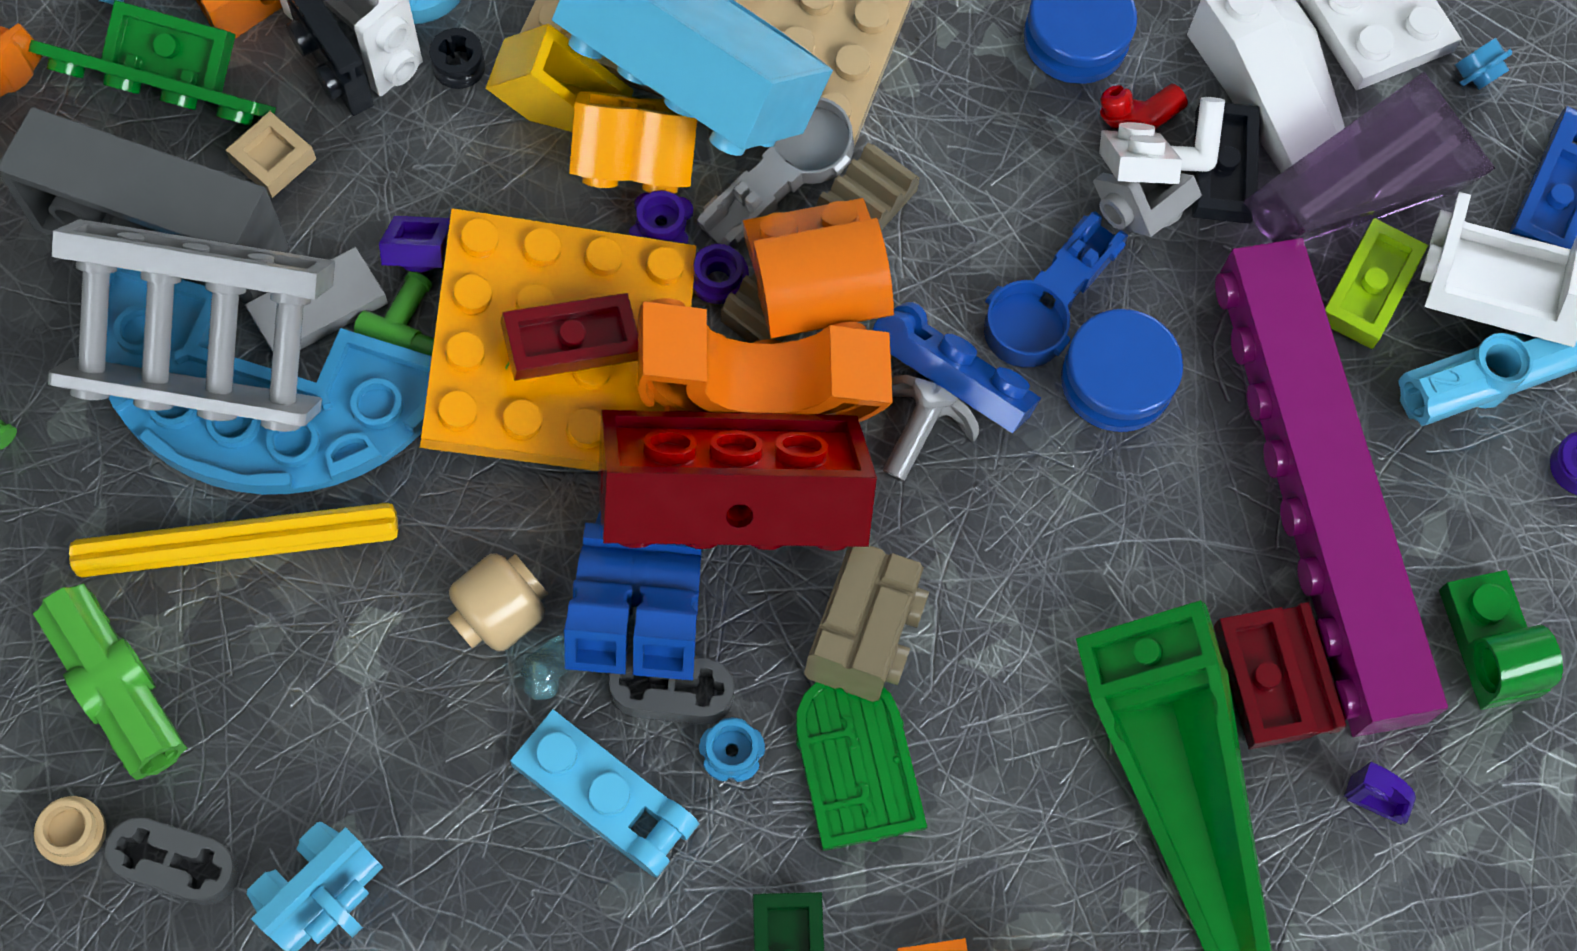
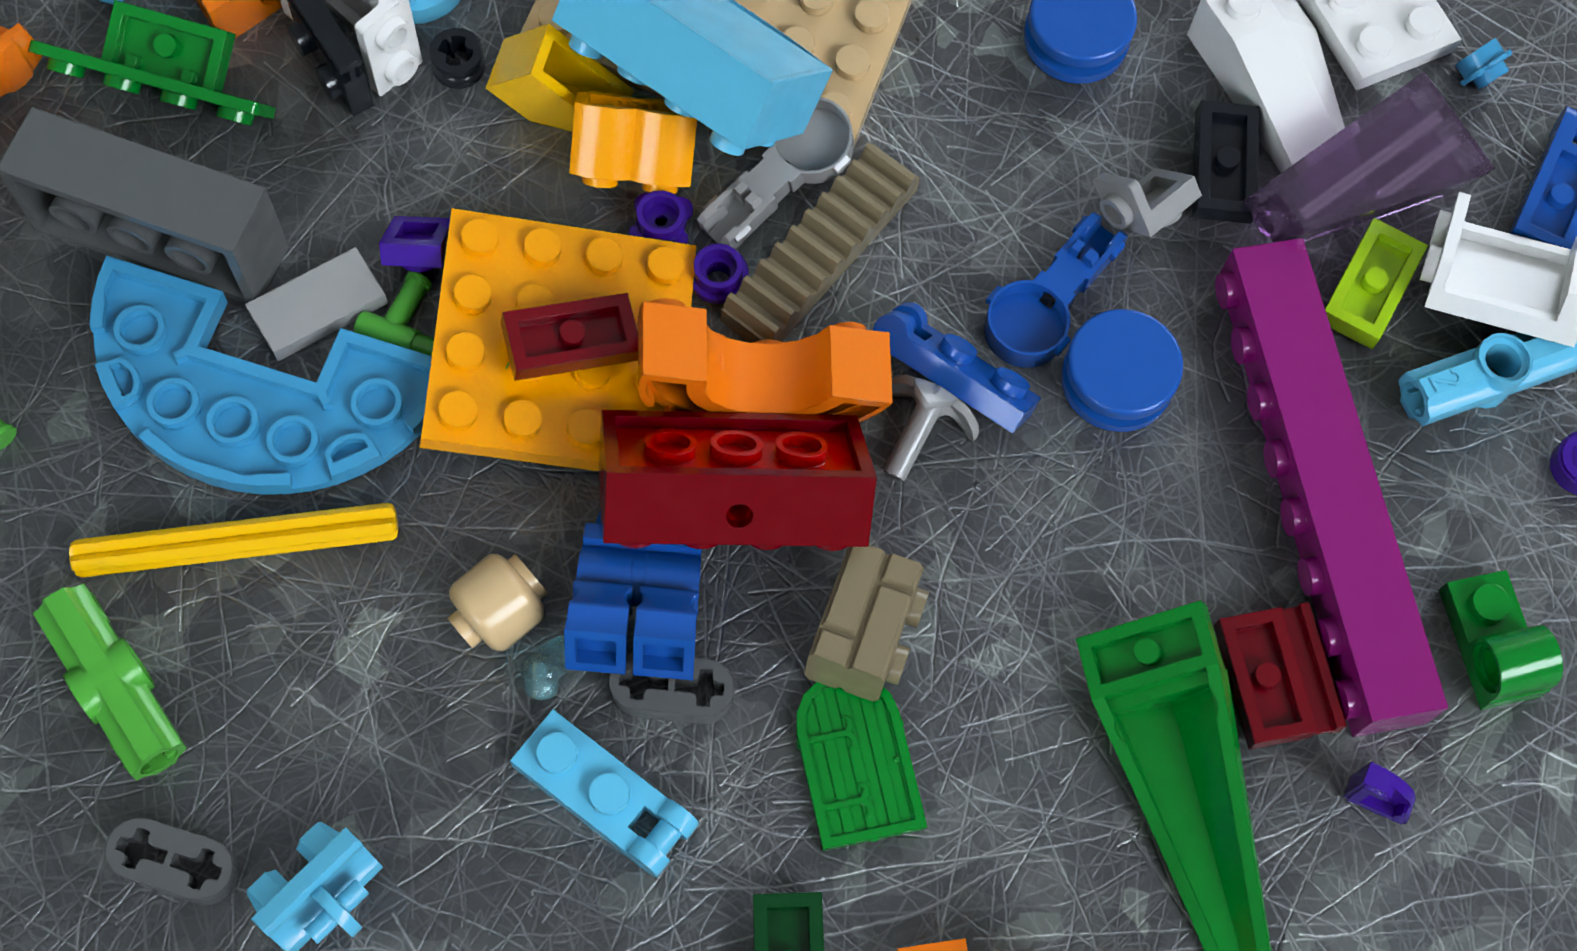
(70, 831): tan plate -> none
(227, 273): light grey fence -> none
(271, 154): tan plate -> none
(737, 733): dark azure plate -> none
(819, 267): orange brick -> none
(1120, 106): red arm -> none
(1145, 156): white plate -> none

